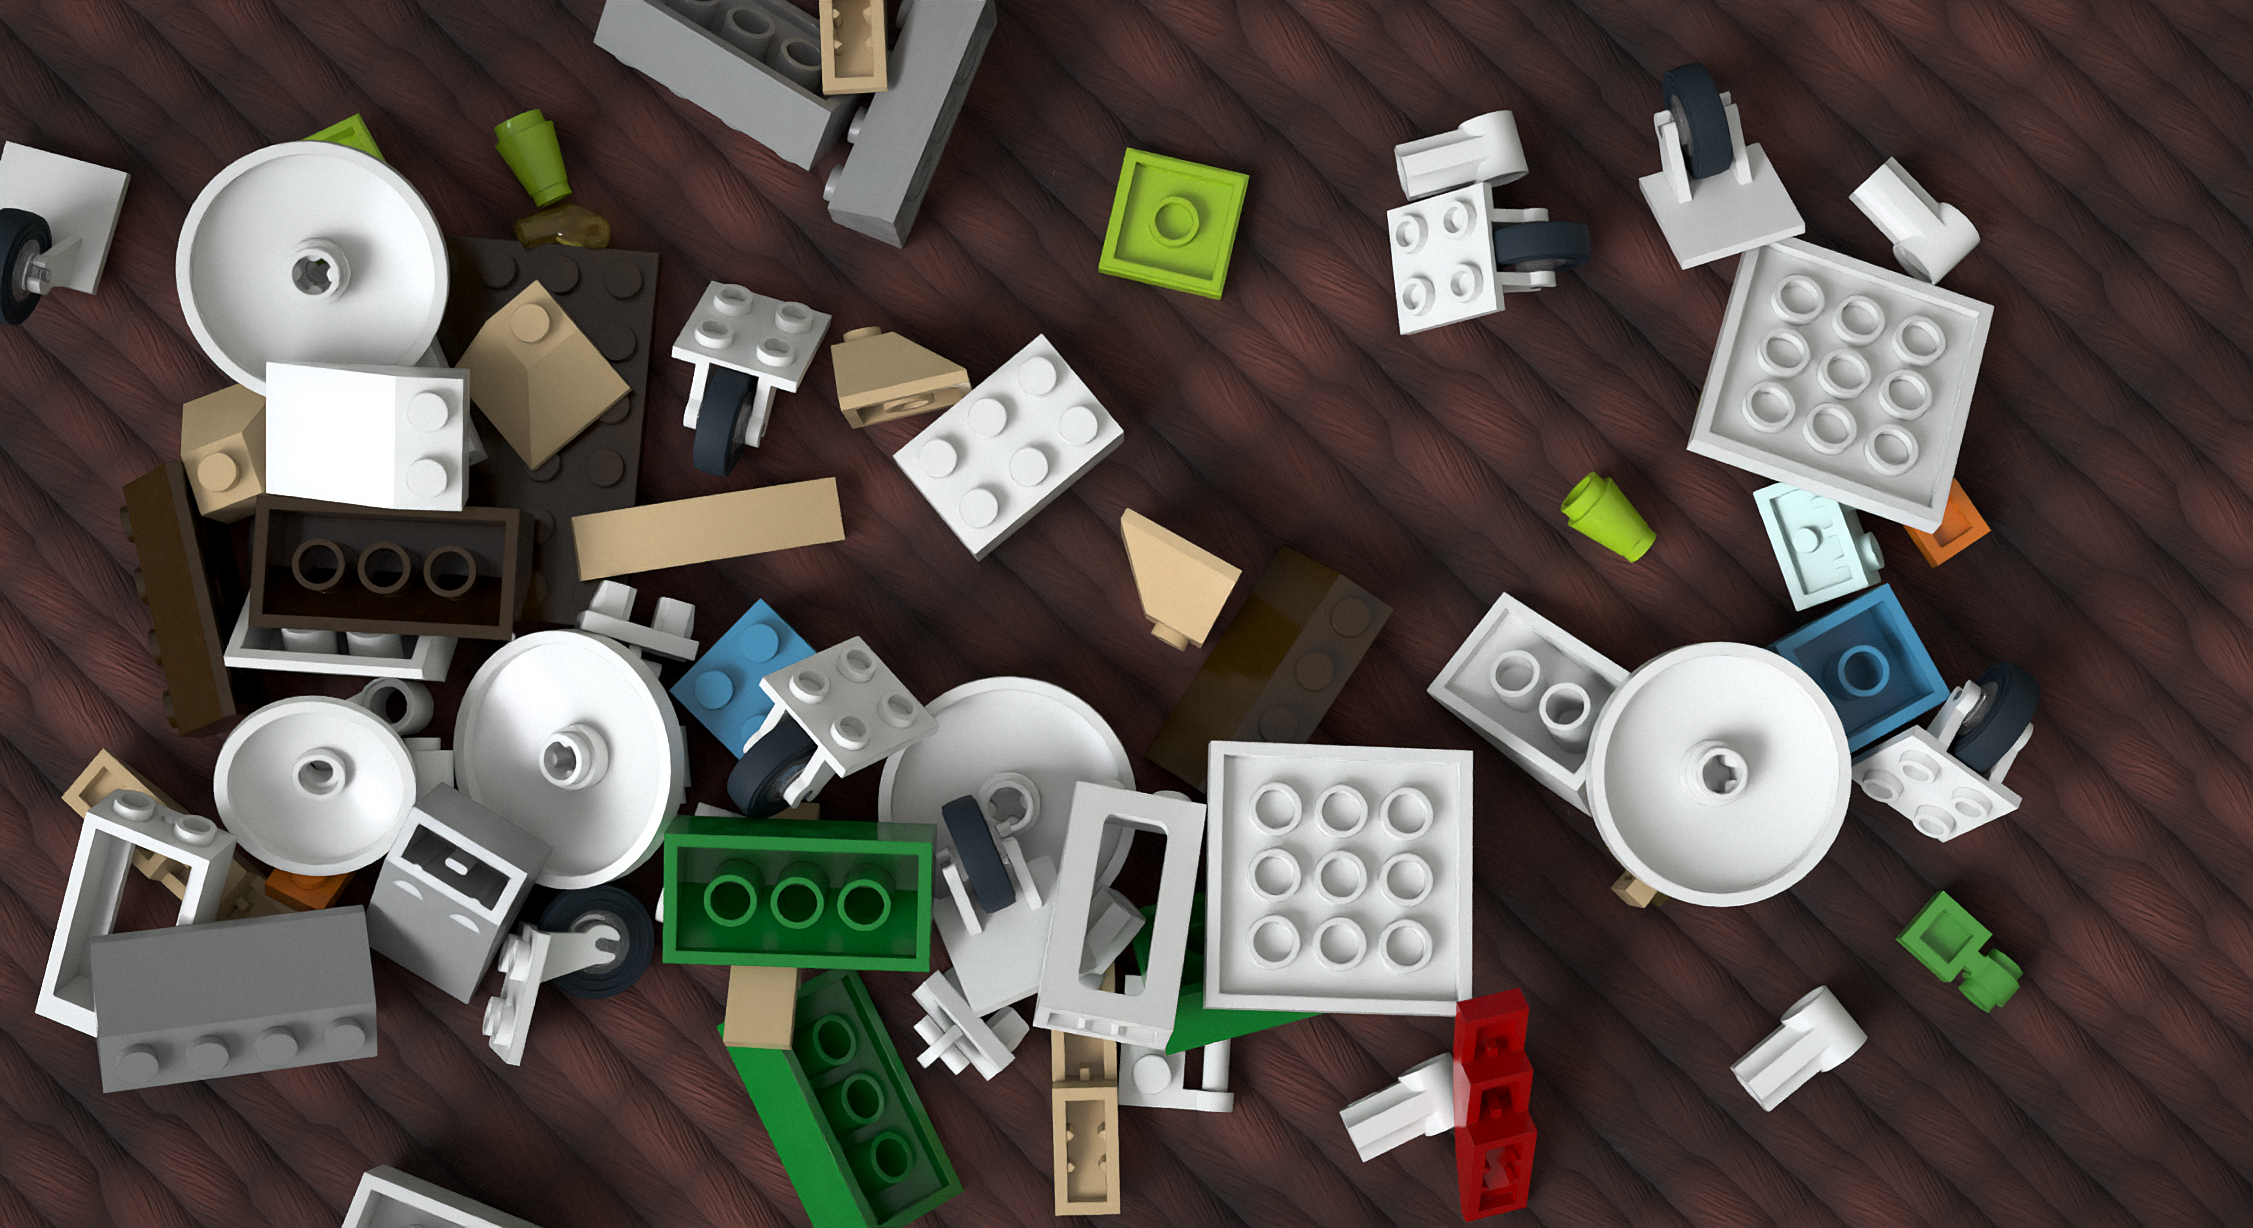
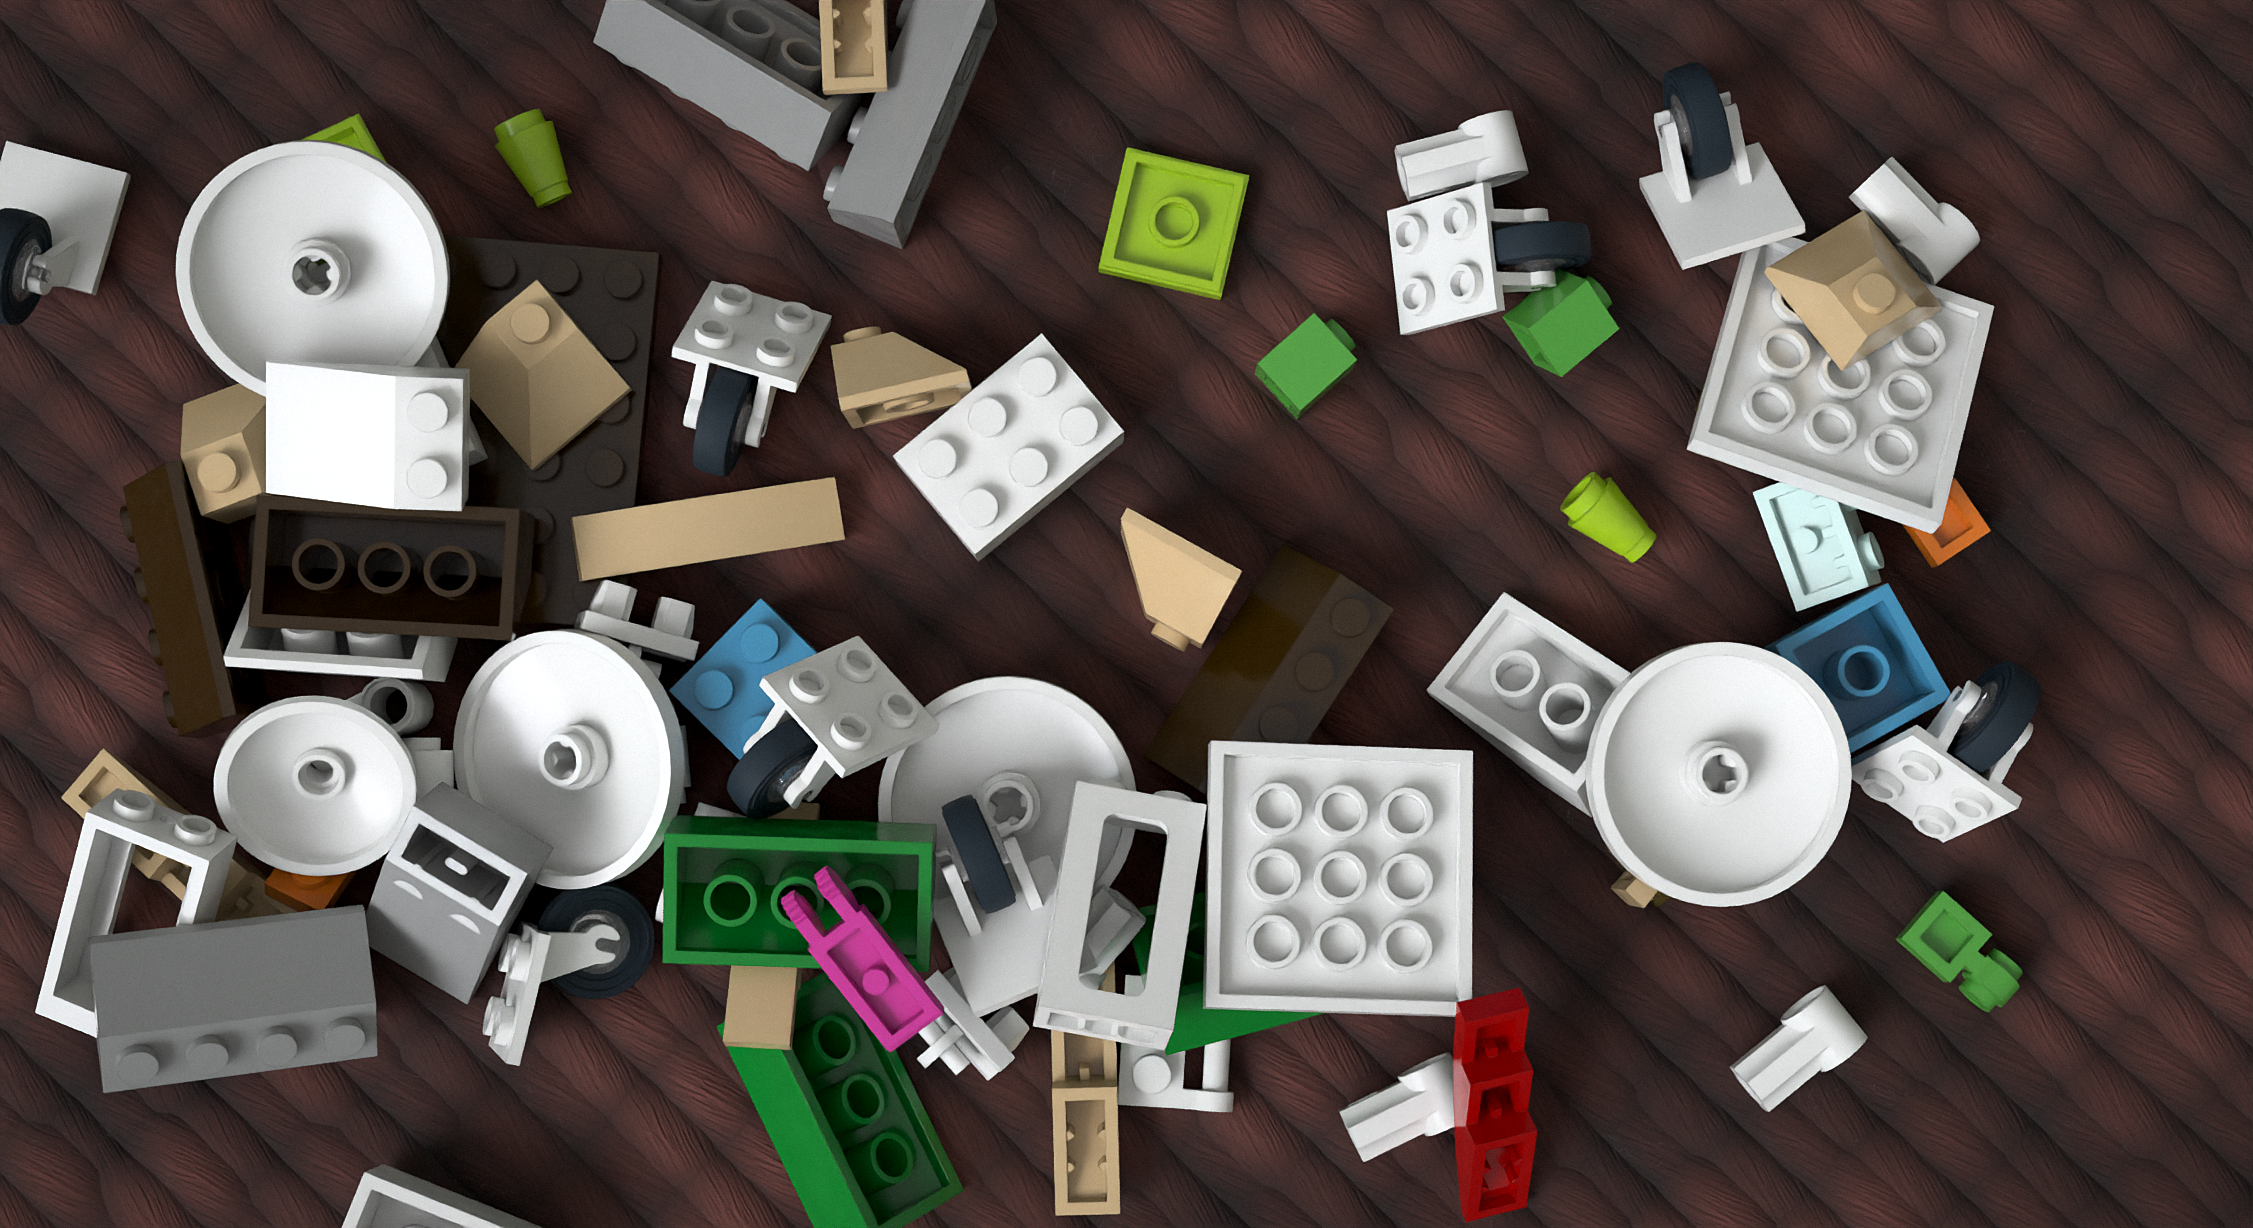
(563, 225): clear yellow arm -> none
(865, 963): none -> dark pink hinge
(1307, 364): none -> bright green brick
(1562, 322): none -> bright green brick
(1853, 290): none -> tan slope

